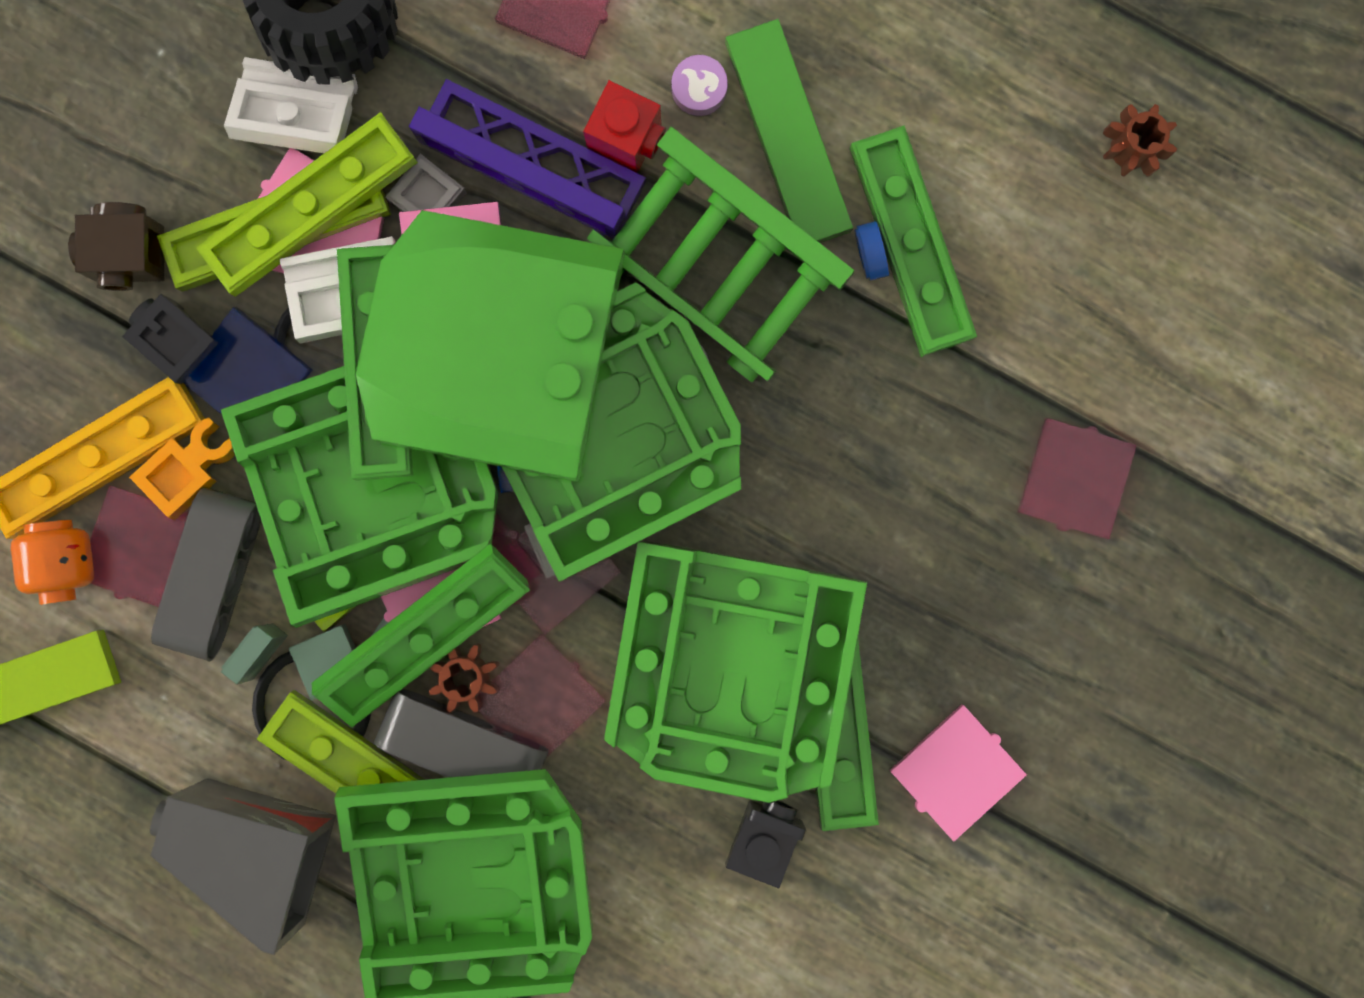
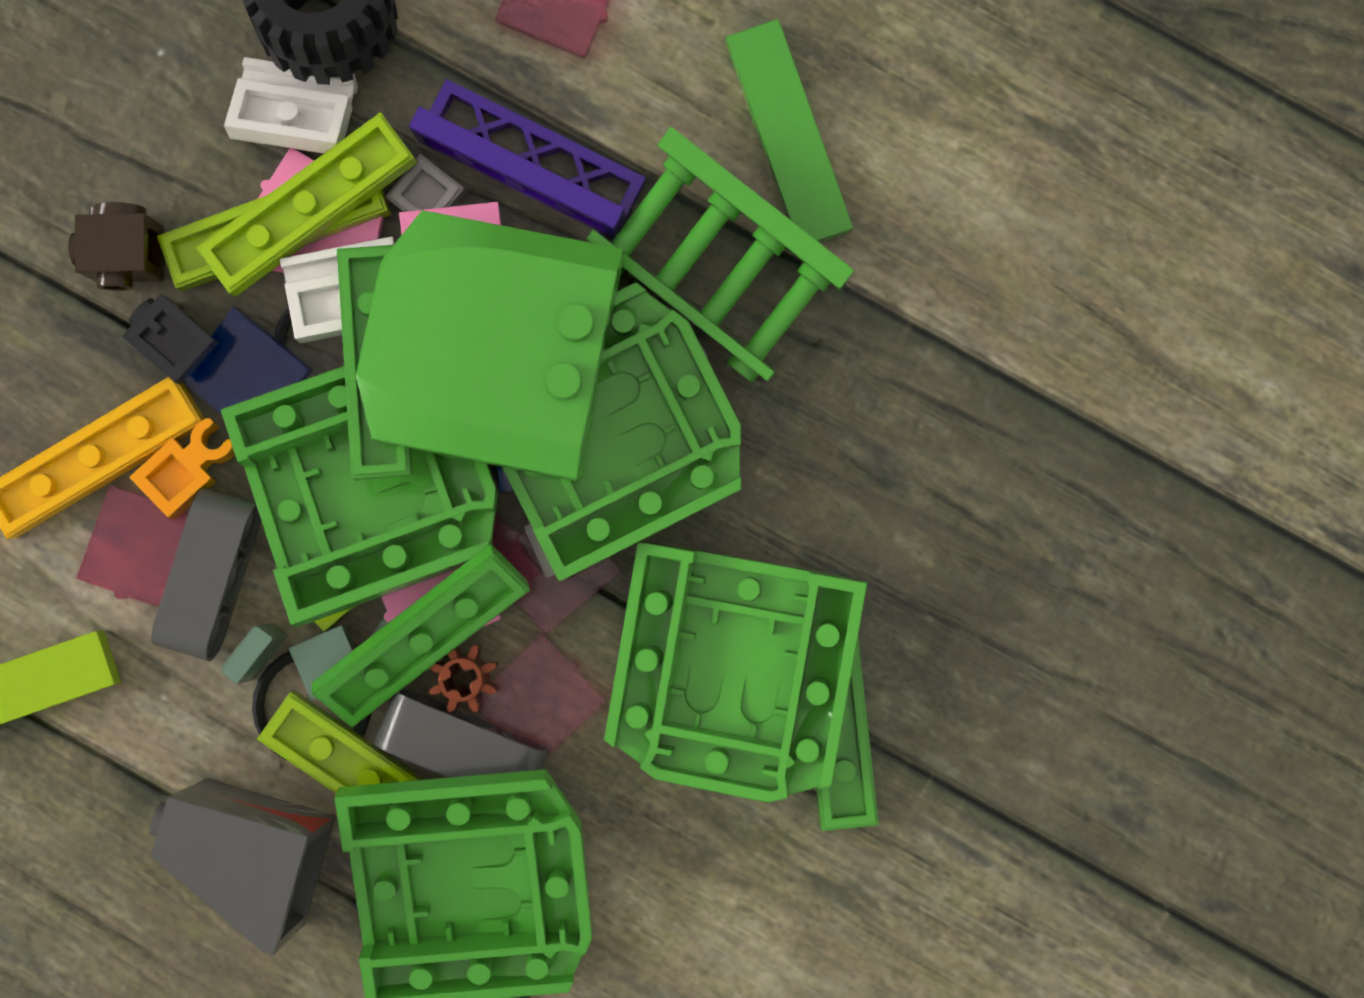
(52, 560): orange head -> none
(624, 127): red brick -> none
(699, 85): lavender tile -> none
(765, 841): black bracket -> none
(871, 251): blue tile -> none
(913, 241): bright green tile -> none
(958, 772): bright pink piece -> none
(1077, 478): clear pink piece -> none
(1155, 138): copper gear -> none

